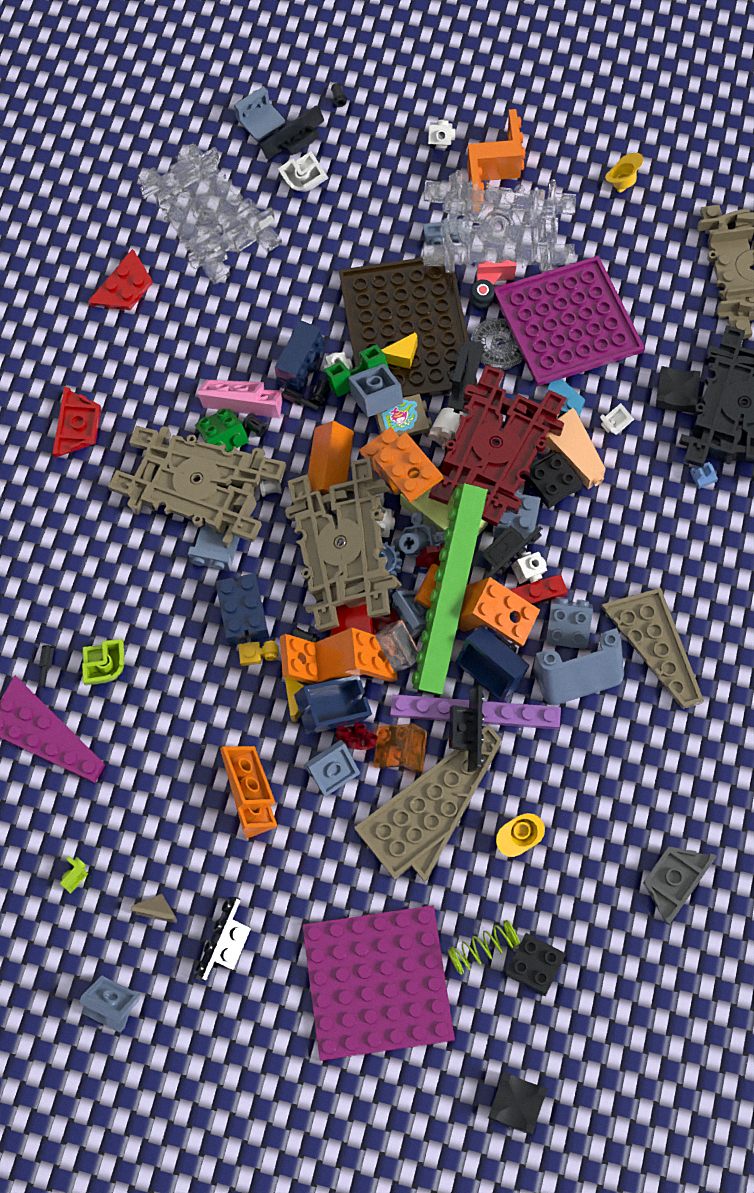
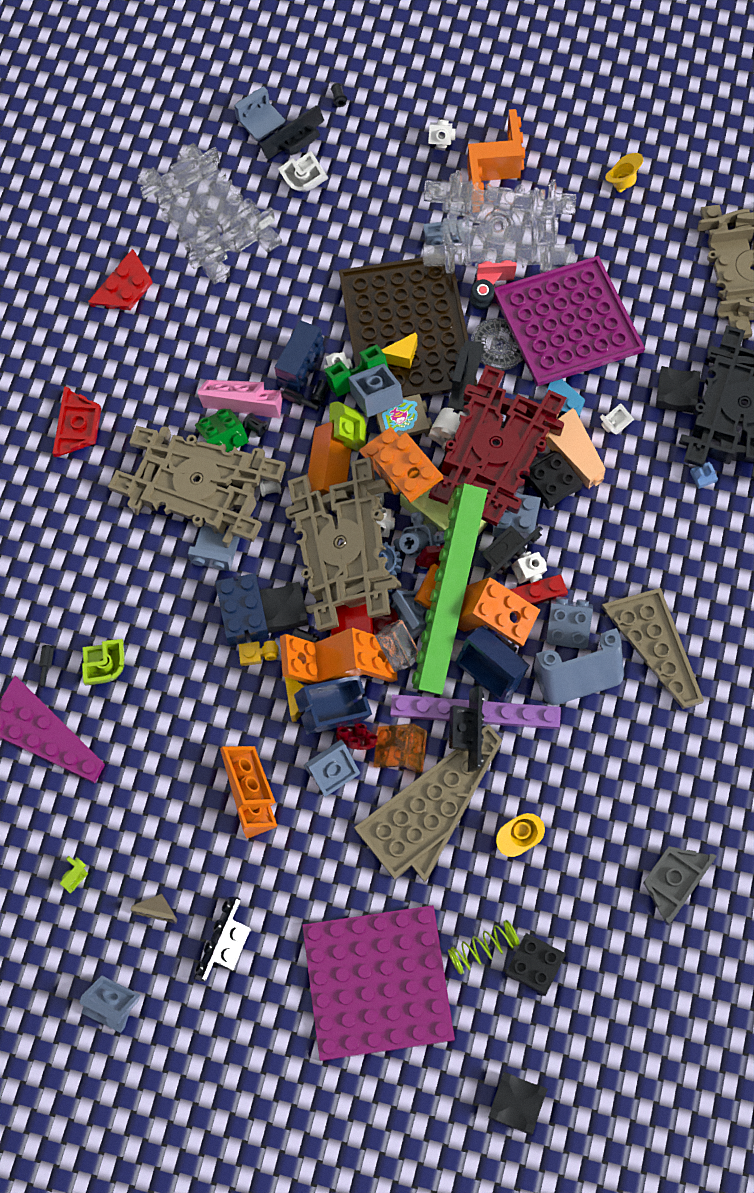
(284, 607): none -> black brick
(348, 425): none -> lime brick

